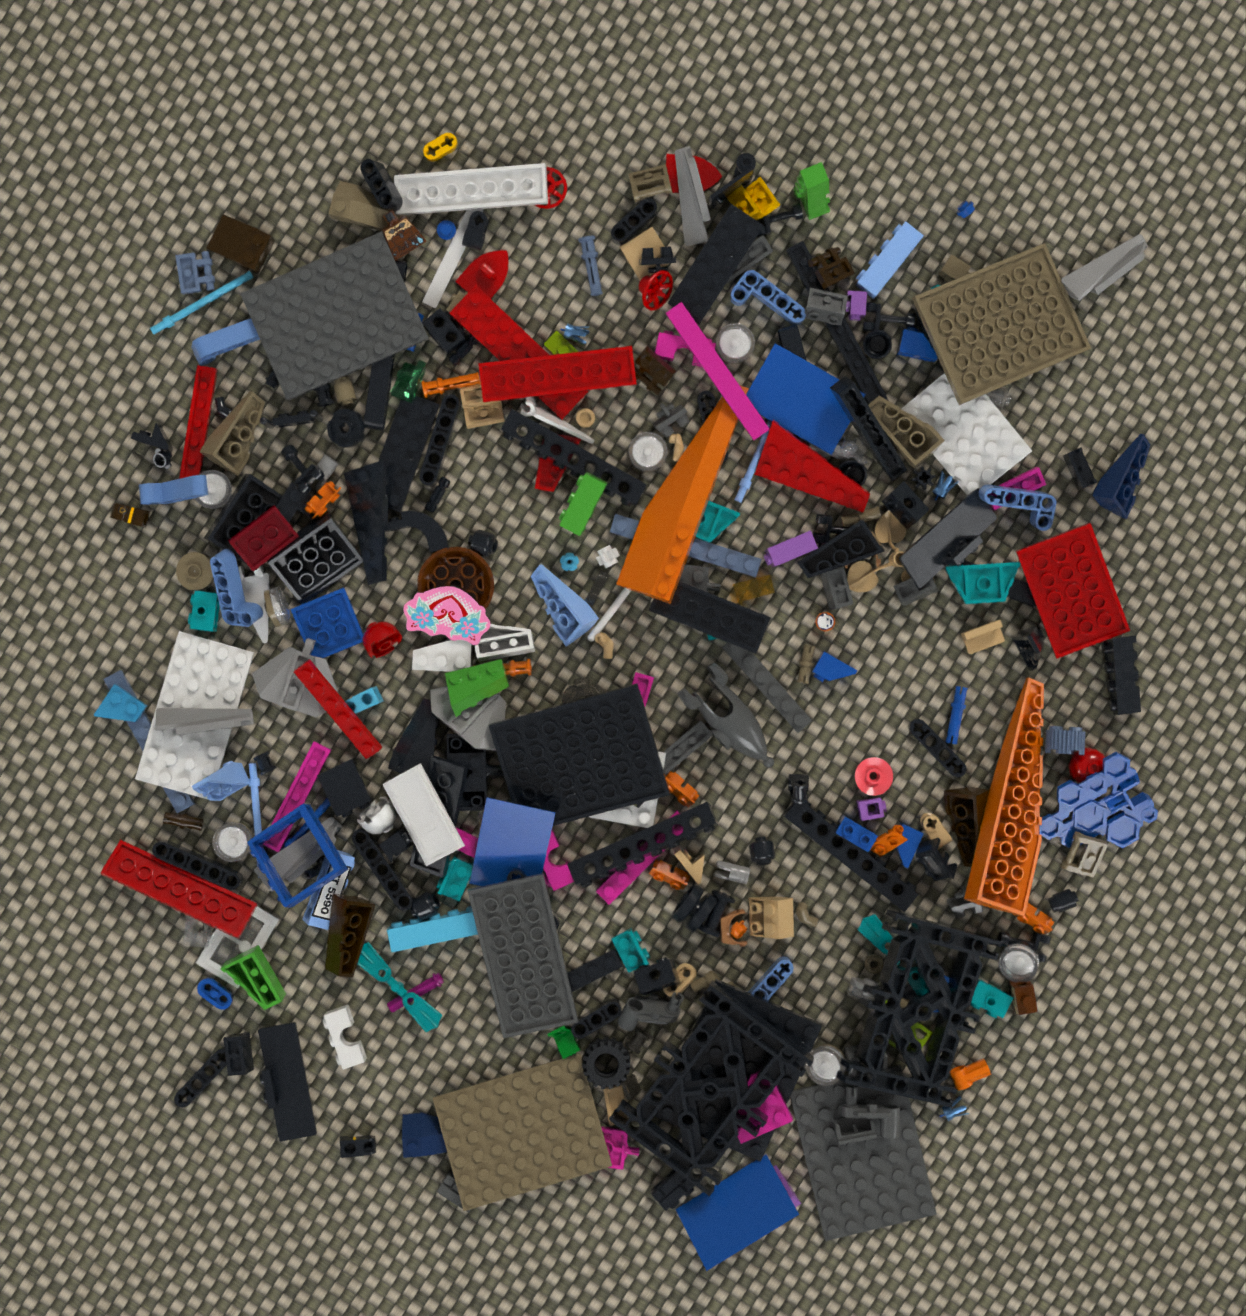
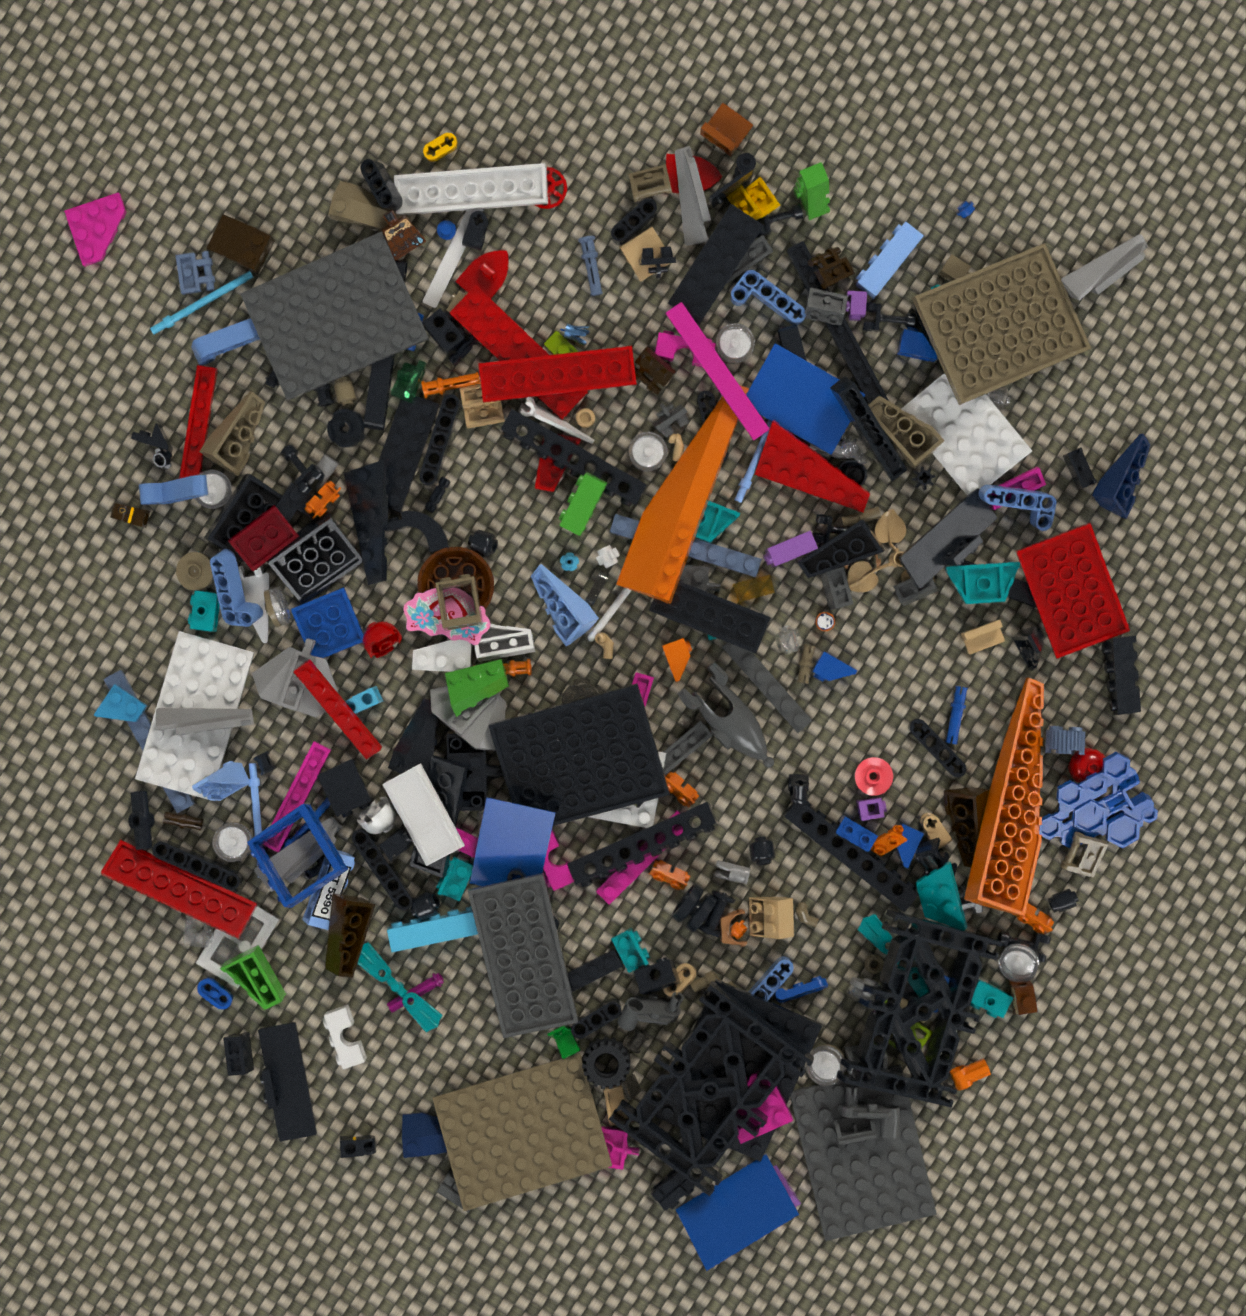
(95, 226): none -> dark pink plate
(141, 820): none -> black piece
(203, 1077): black beam -> none
(221, 407): black arm -> none
(285, 420): black plate -> none
(446, 583): none -> dark tan window
(653, 287): red wheel -> none
(677, 656): none -> orange slope
(694, 868): tan slope -> none
(726, 129): none -> dark orange bracket
(788, 639): none -> clear head
(800, 989): none -> blue plate
(877, 344): black hair -> none
(905, 505): black brick -> none
(941, 897): none -> teal wing
(943, 488): flat silver piece -> none
(951, 1113): flat silver piece -> none

